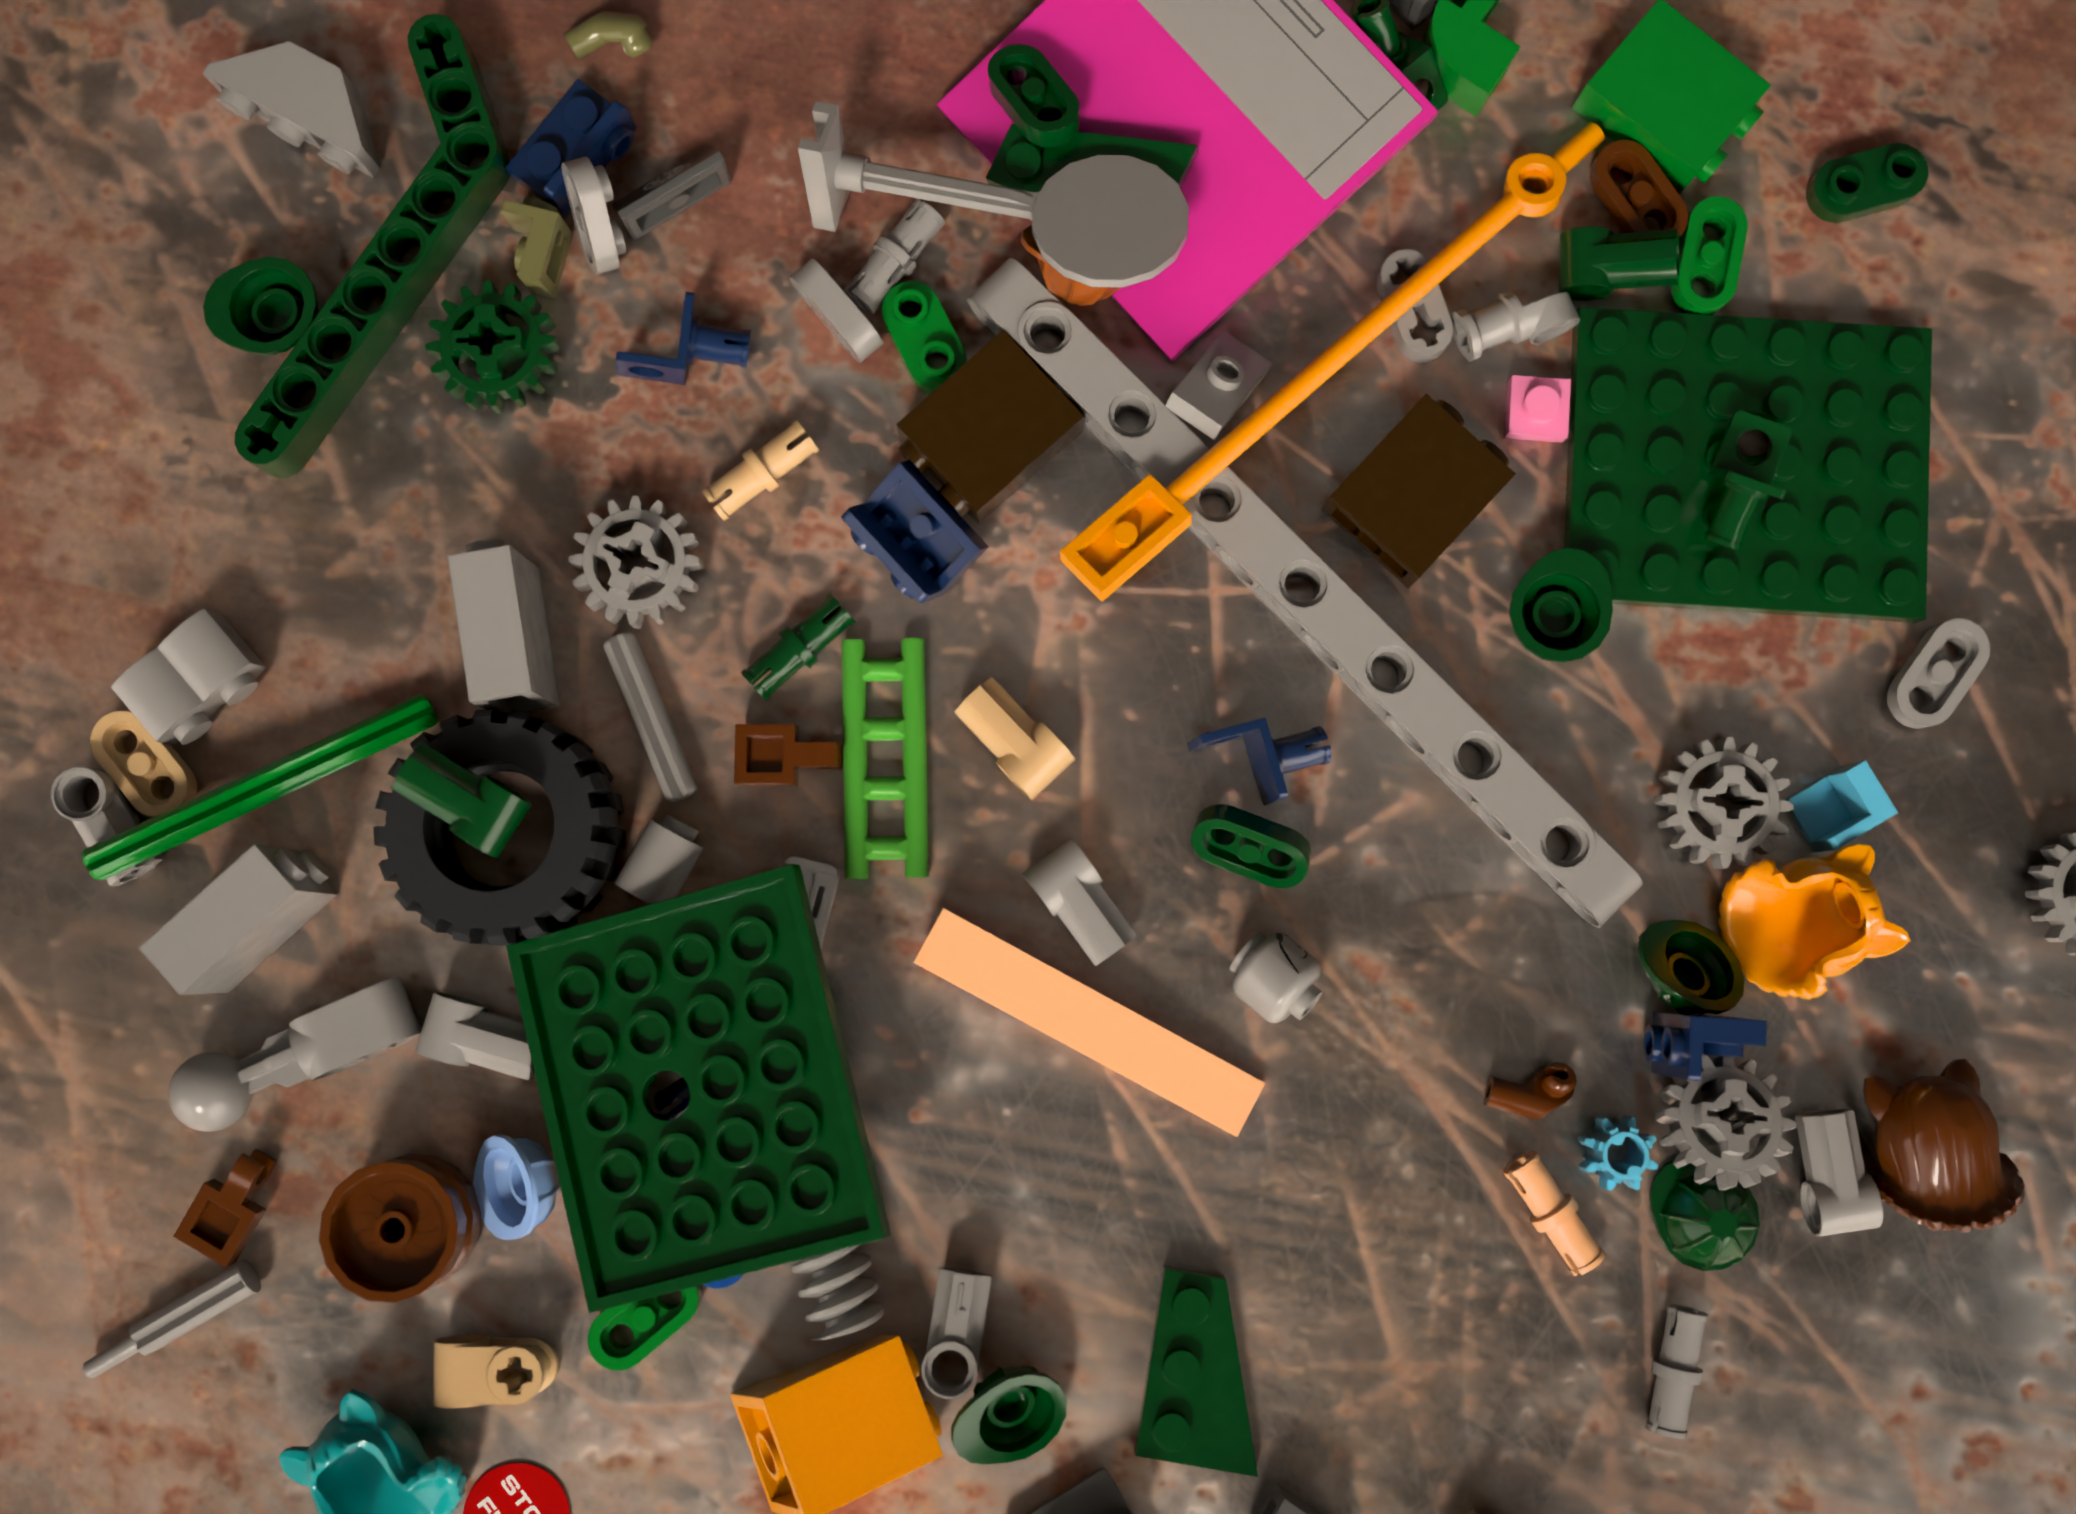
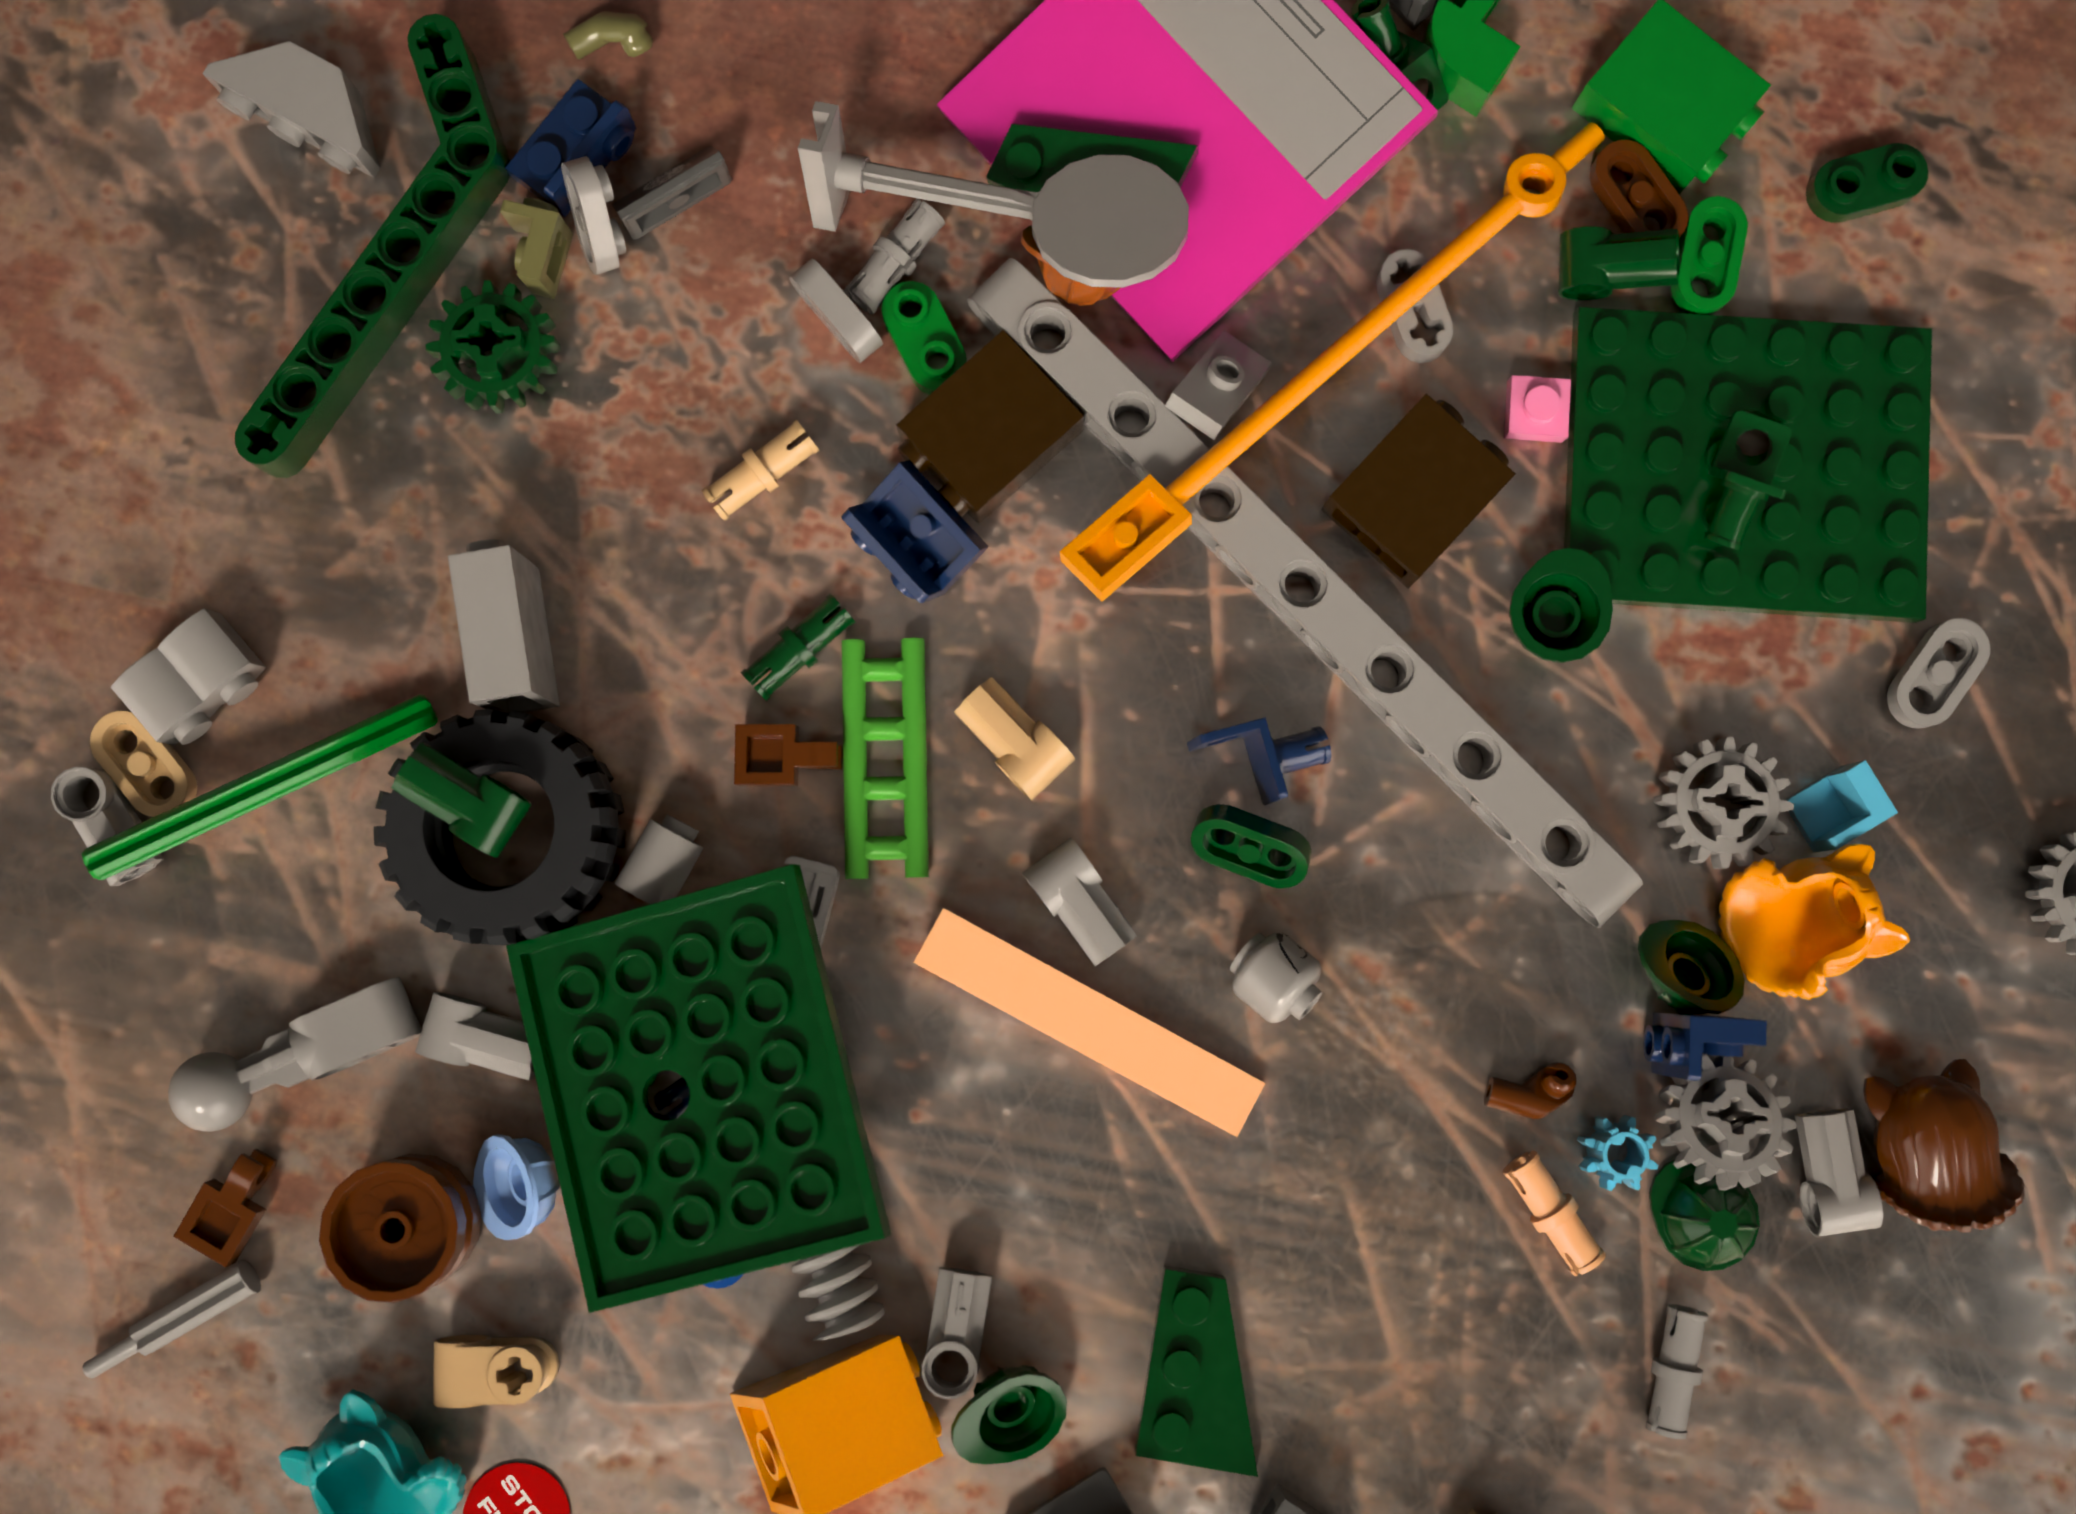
(239, 919): light grey brick -> none
(261, 306): dark green piece -> none
(628, 584): light grey gear -> none
(650, 717): light grey axle -> none
(651, 1325): green plate -> none
(696, 342): dark blue bracket -> none
(1043, 104): dark green plate -> none
(1511, 321): light grey connector -> none

